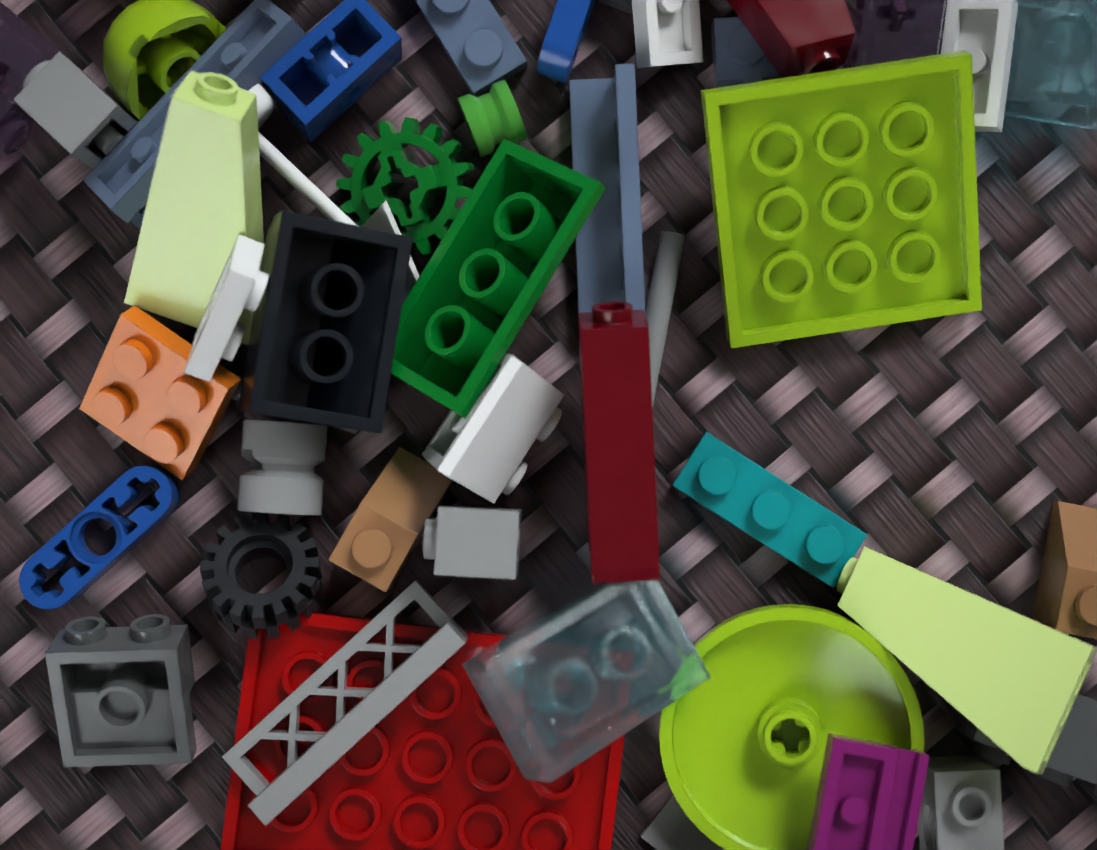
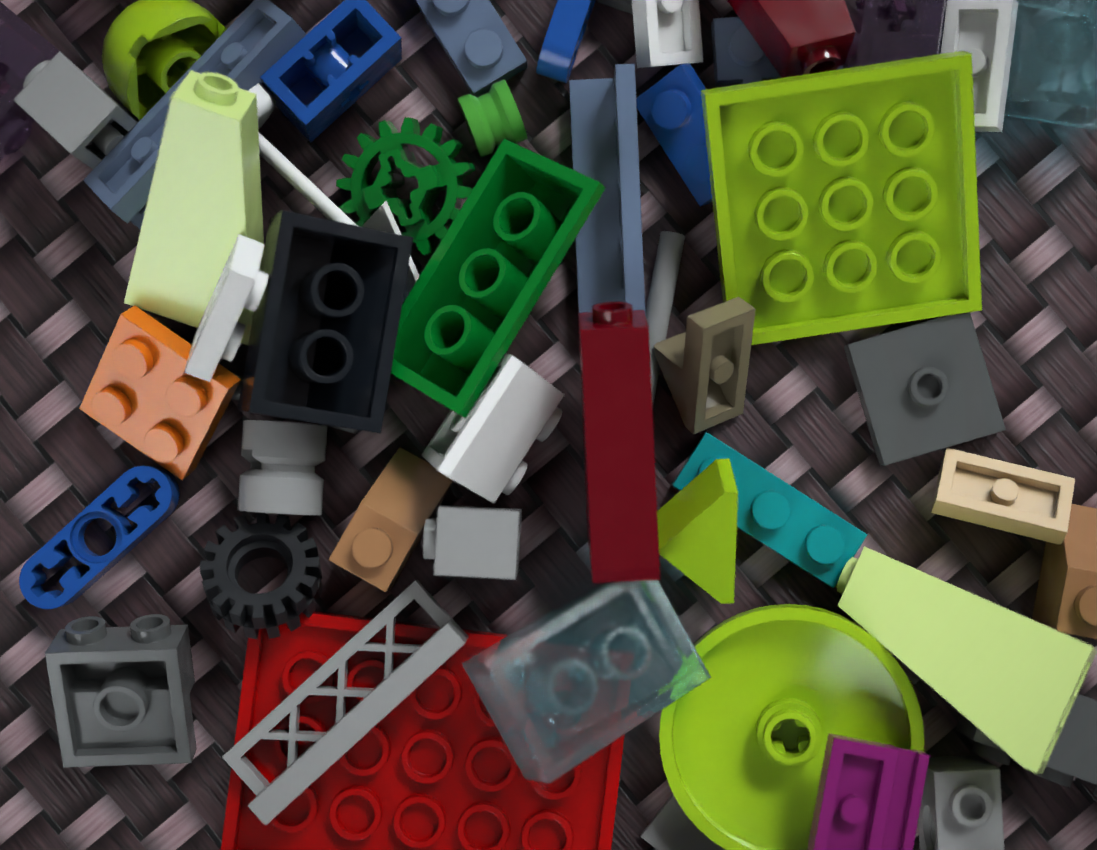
(677, 121): none -> blue plate
(701, 530): none -> lime slope
(709, 364): none -> dark tan slope
(924, 388): none -> dark grey plate
(1004, 496): none -> tan plate

